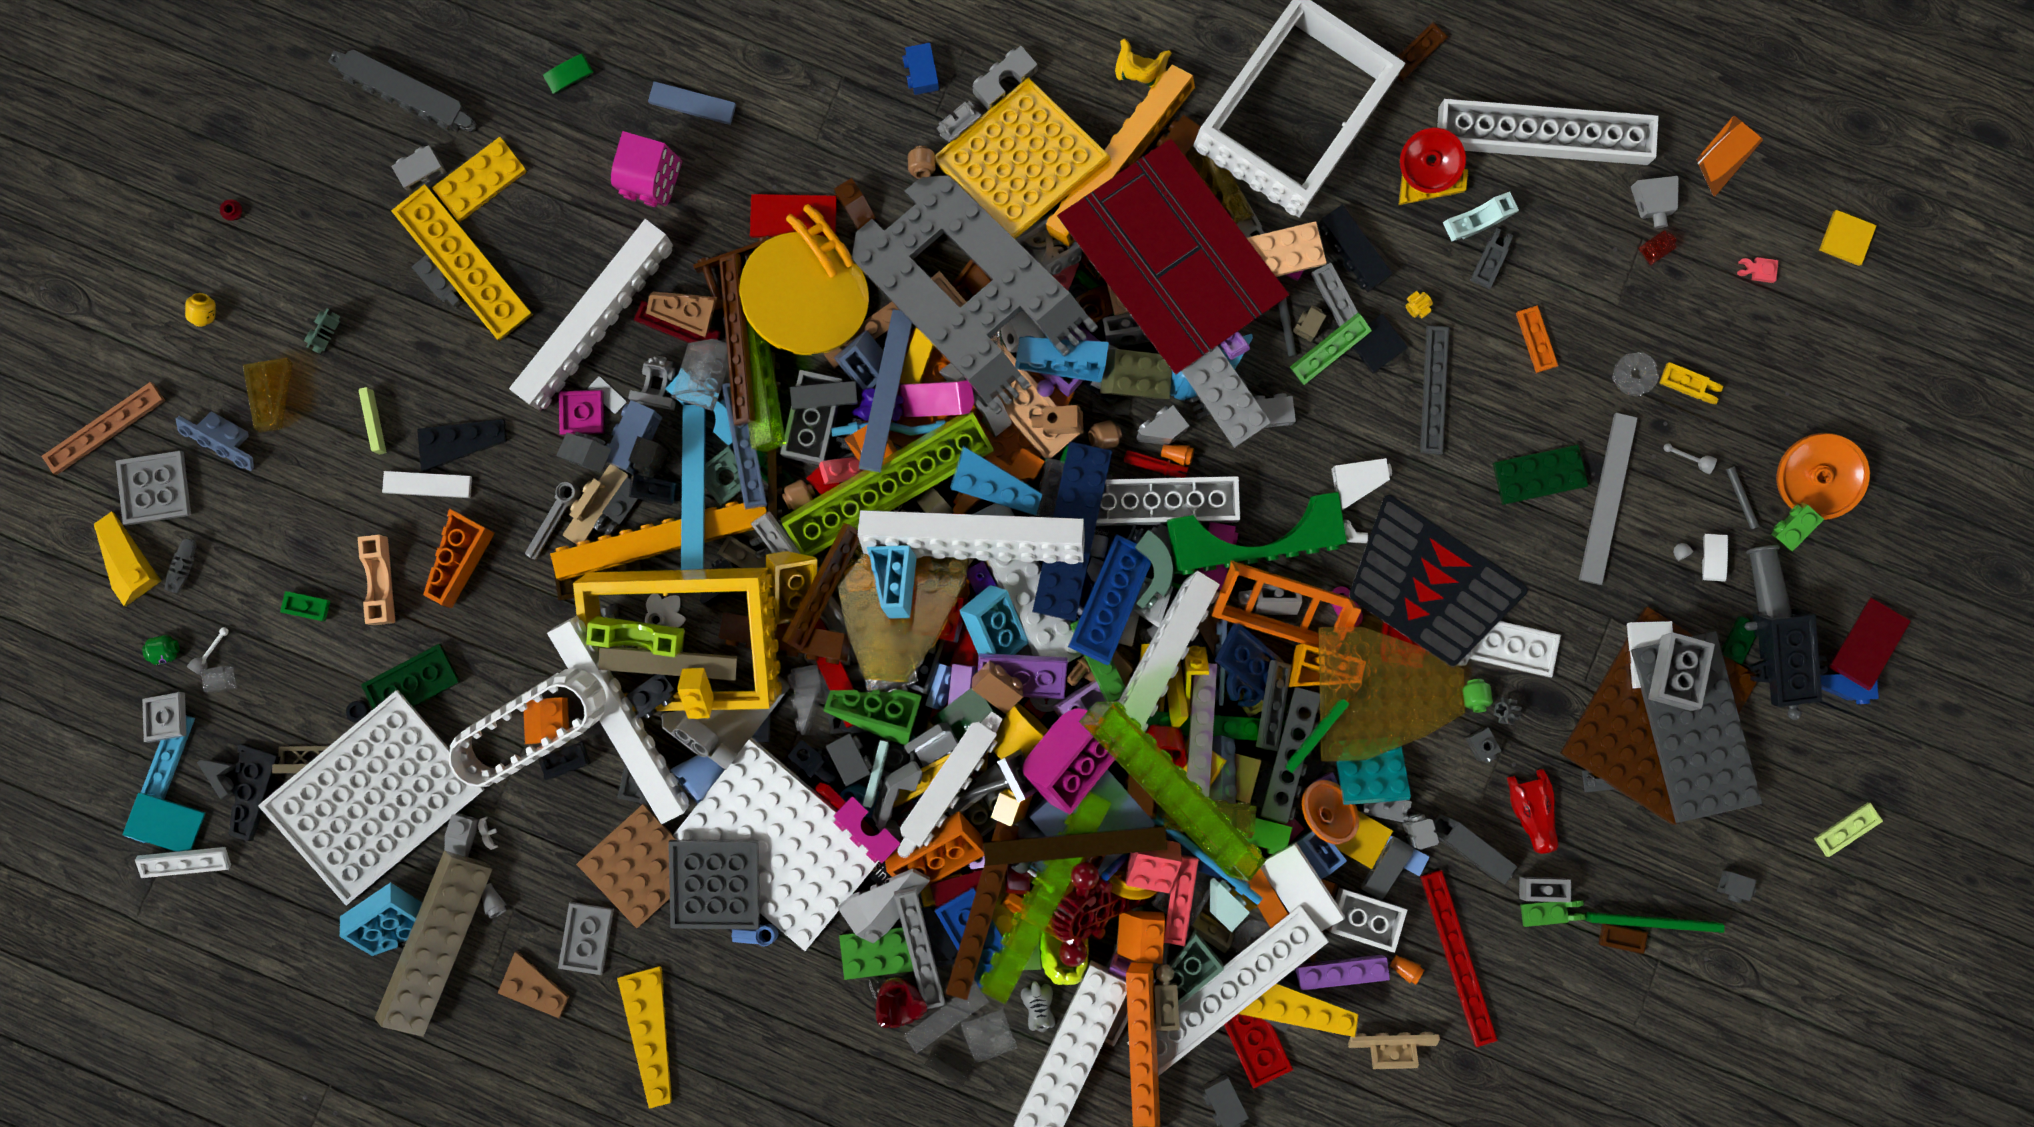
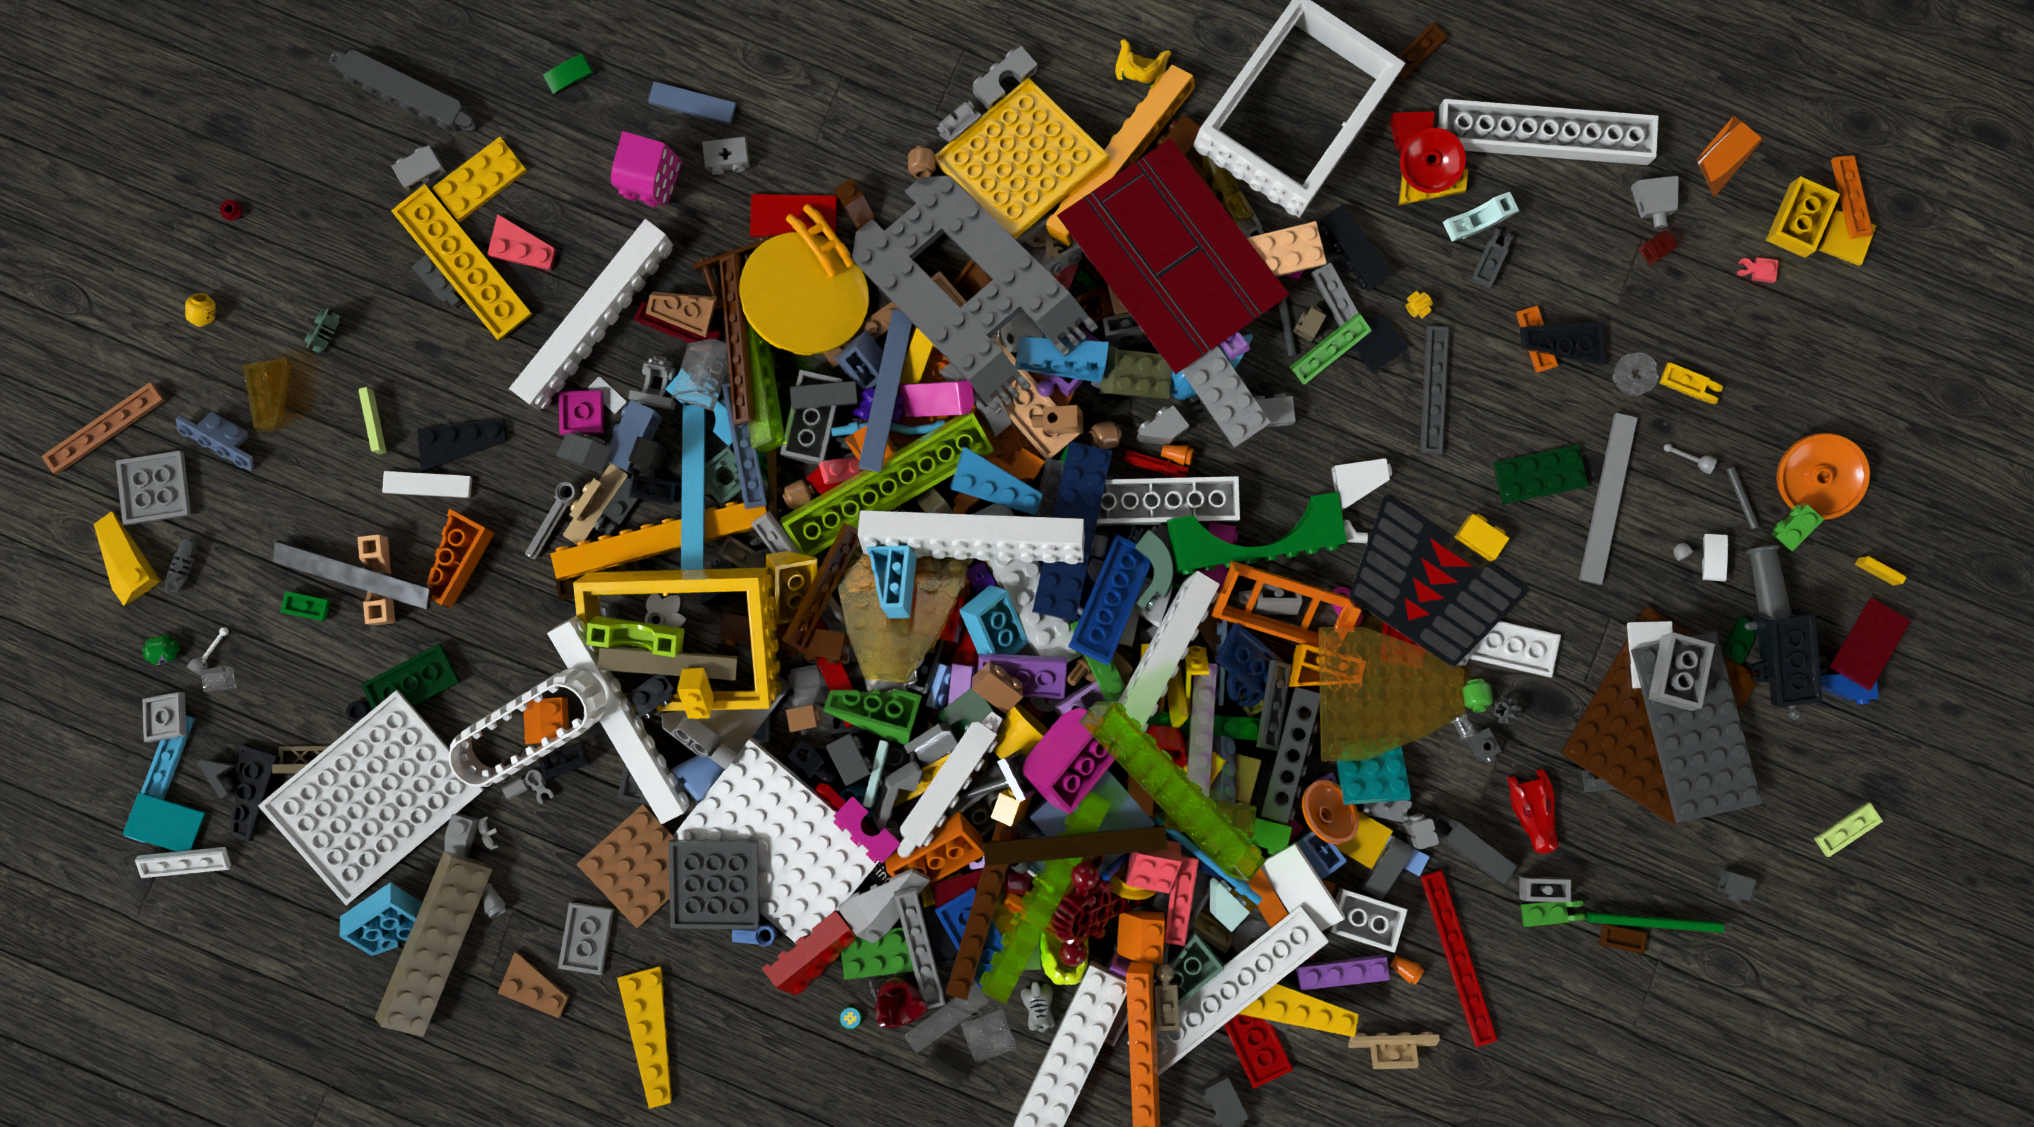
(353, 574): none -> tile
(519, 246): none -> coral wing
(535, 779): none -> light grey bar
(716, 151): none -> light grey brick
(803, 718): none -> medium nougat brick
(811, 954): none -> red wedge
(850, 1018): none -> tile
(921, 69): blue brick -> none
(1316, 735): green tile -> none
(1408, 123): none -> red torso
(1469, 729): none -> clear bush
(1482, 537): none -> yellow brick
(1570, 341): none -> black wing
(1802, 217): none -> yellow brick
(1852, 197): none -> orange tile
(1880, 570): none -> yellow tile

